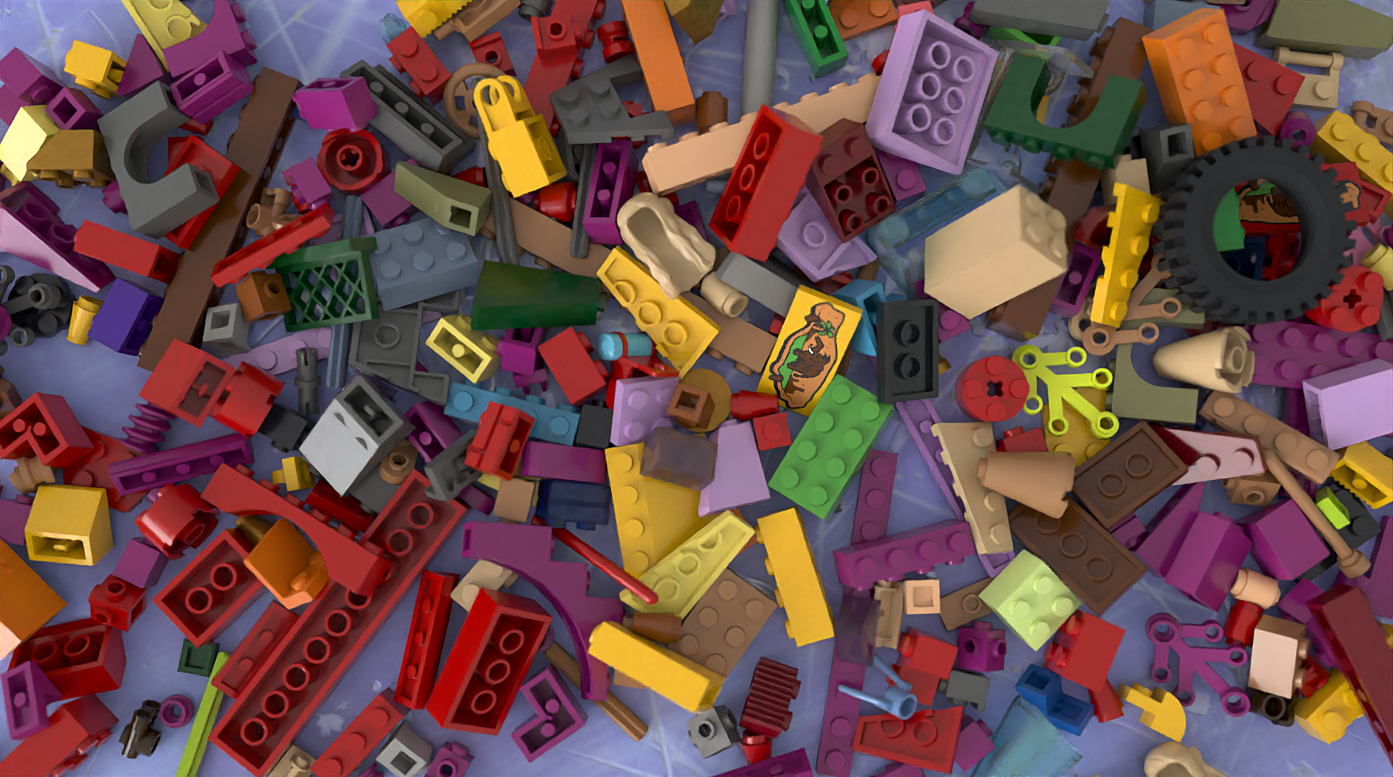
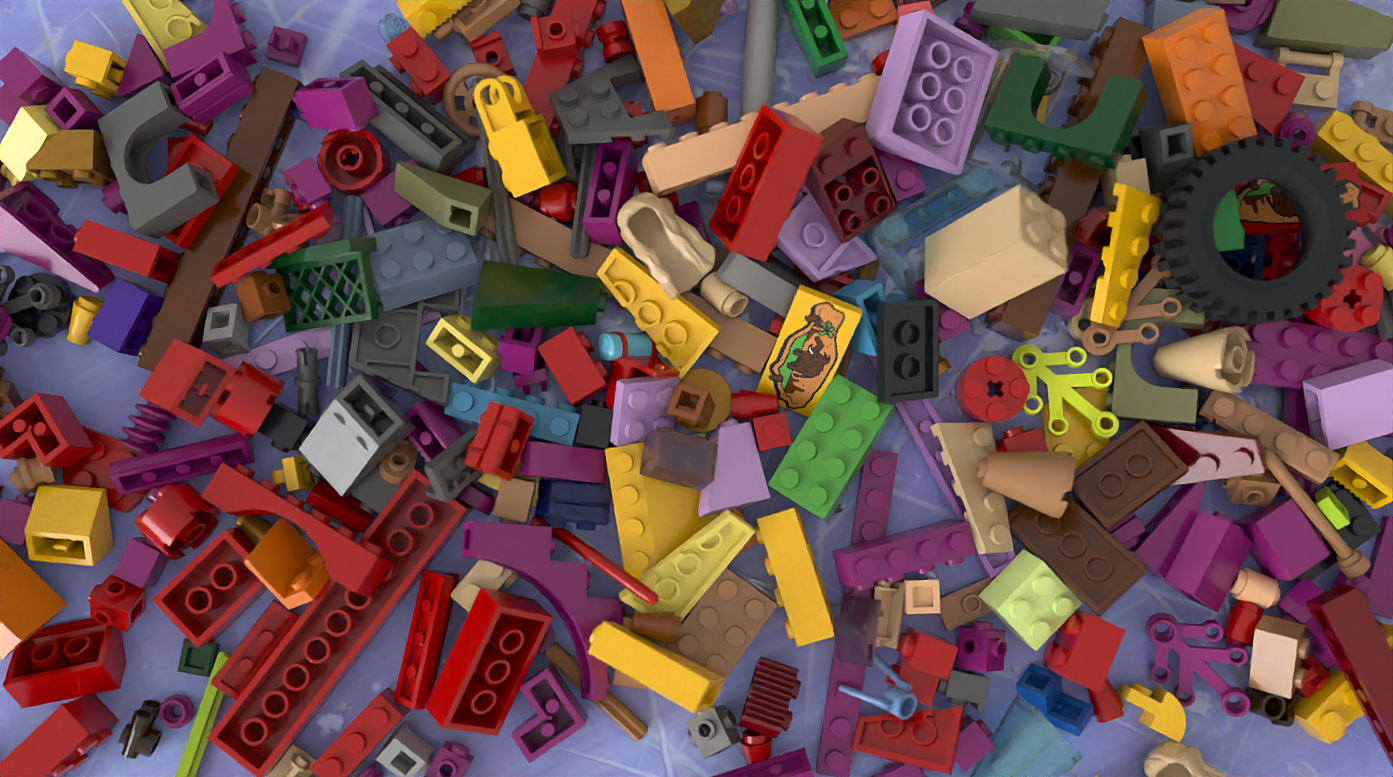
(25, 698): magenta slope -> none
(286, 46): none -> magenta tile

